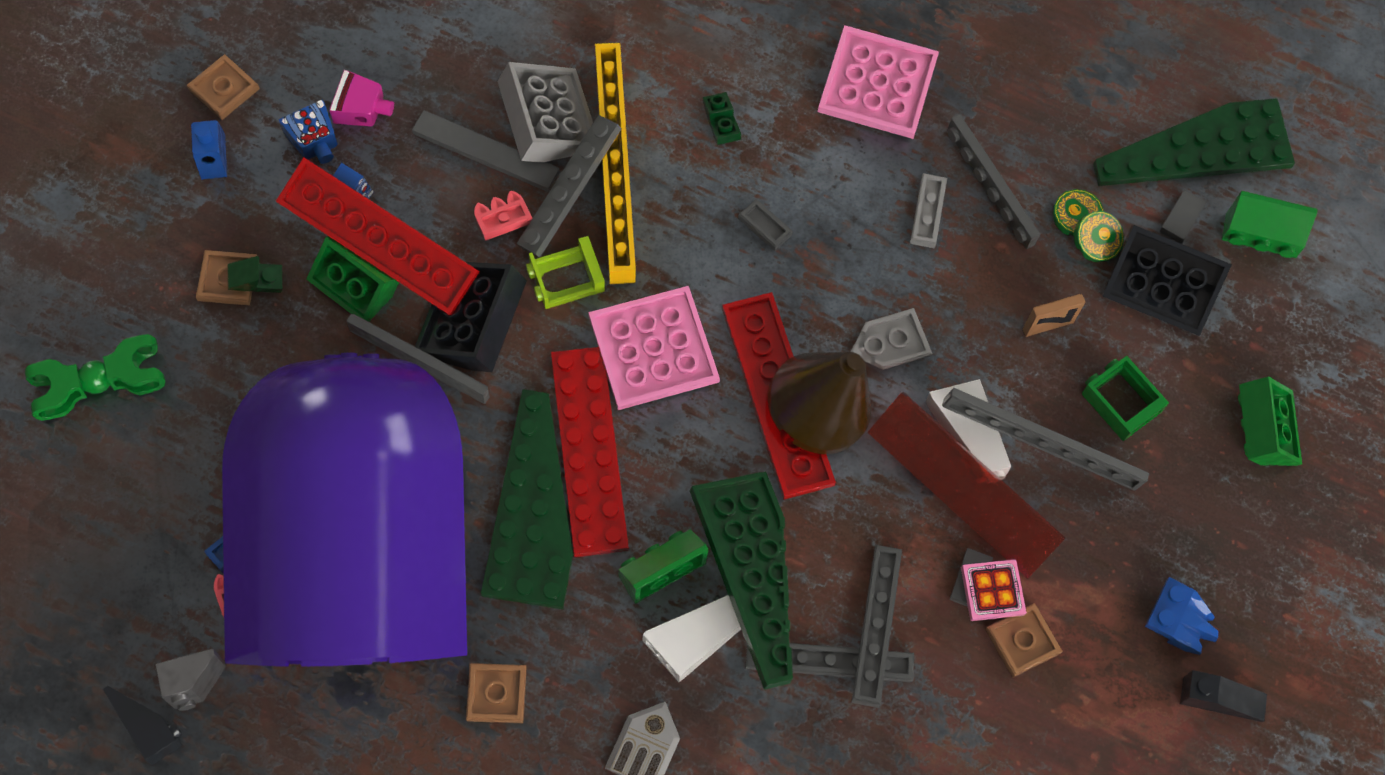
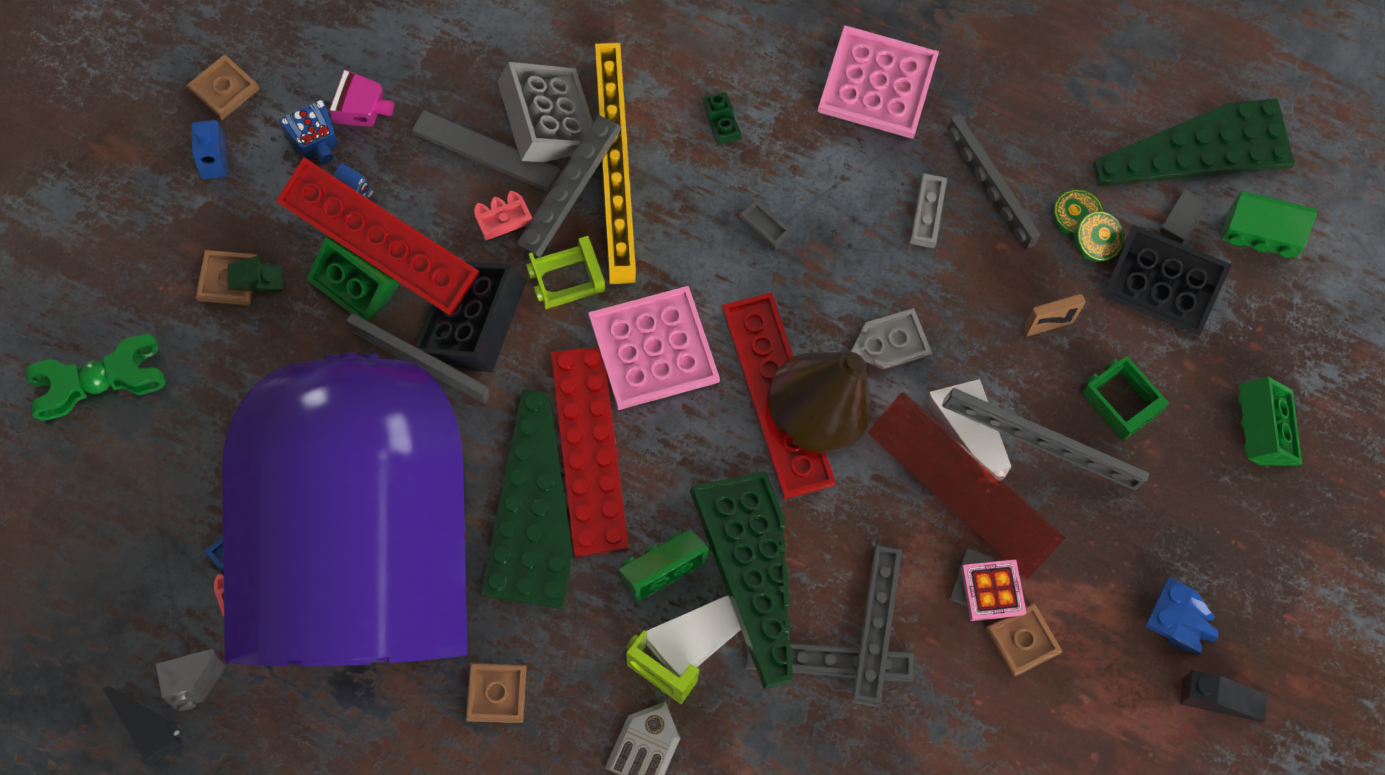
(658, 675): none -> lime panel

